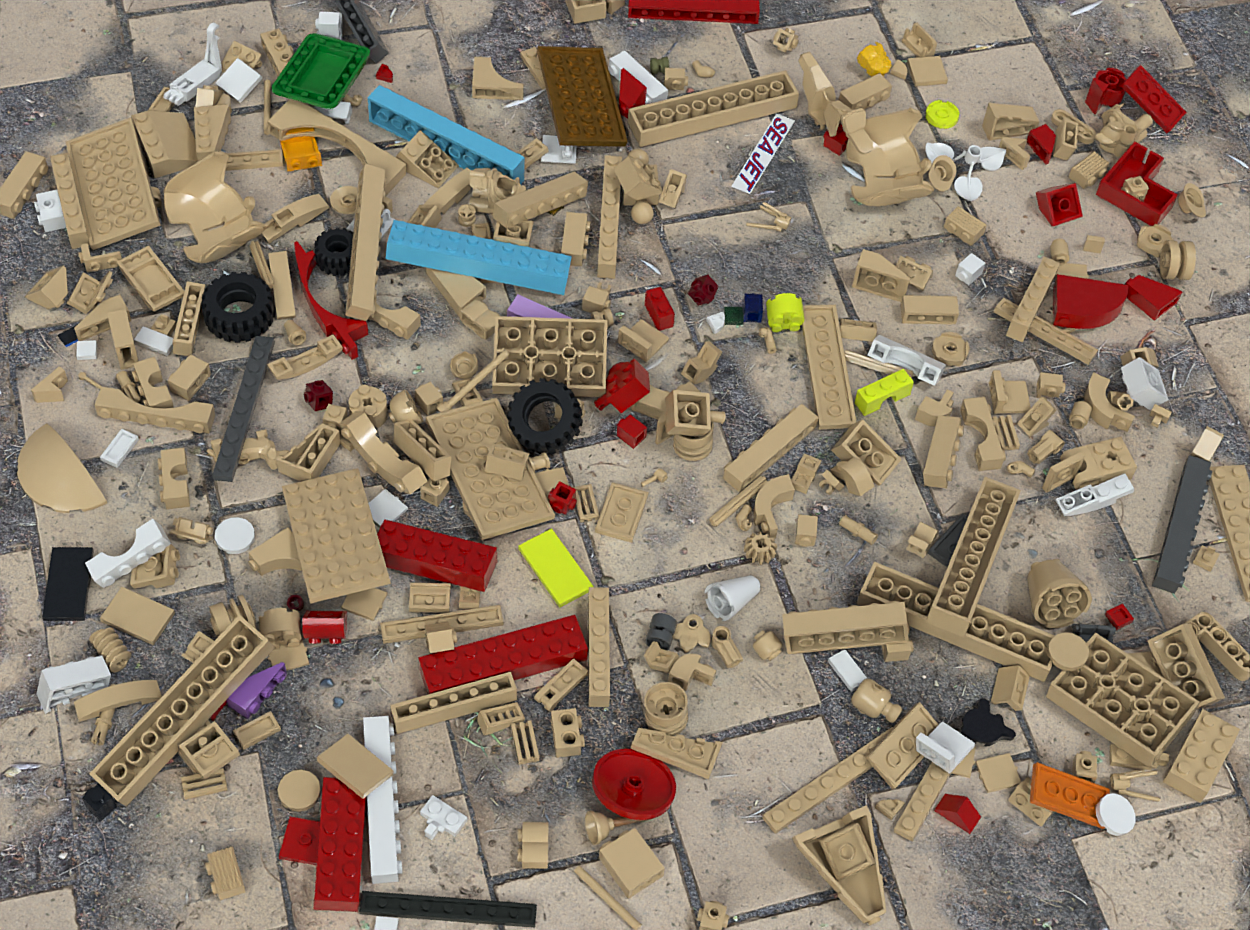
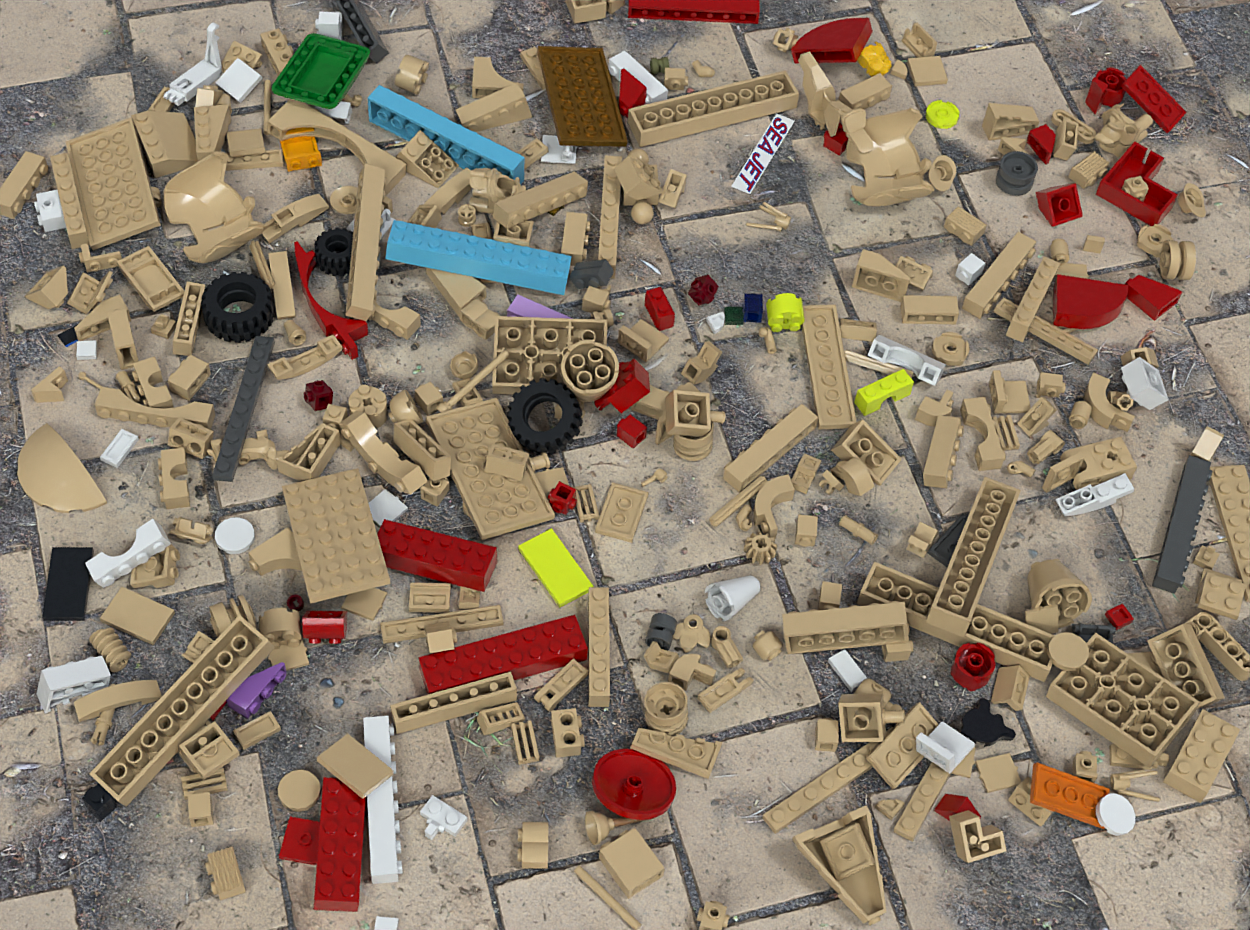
(154, 341): white tile -> none
(191, 437): none -> tan brick
(200, 809): none -> tan brick
(245, 142): none -> tan tile
(384, 74): red tile -> none
(411, 74): none -> tan brick
(448, 909): pearl dark grey tile -> none
(495, 109): none -> tan wedge
(589, 369): none -> tan cone
(591, 273): none -> dark grey brick
(724, 690): none -> tan hinge
(826, 734): none -> tan brick
(829, 595): none -> tan brick
(835, 41): none -> red brick
(865, 717): none -> tan brick
(973, 666): none -> red brick
(973, 841): none -> tan brick
(989, 157): white plant -> none
(999, 275): none -> tan brick
(1016, 173): none -> dark grey wheel
(1043, 618): none -> tan piece
(1159, 414): tan tile -> none
(1220, 593): none -> tan bracket

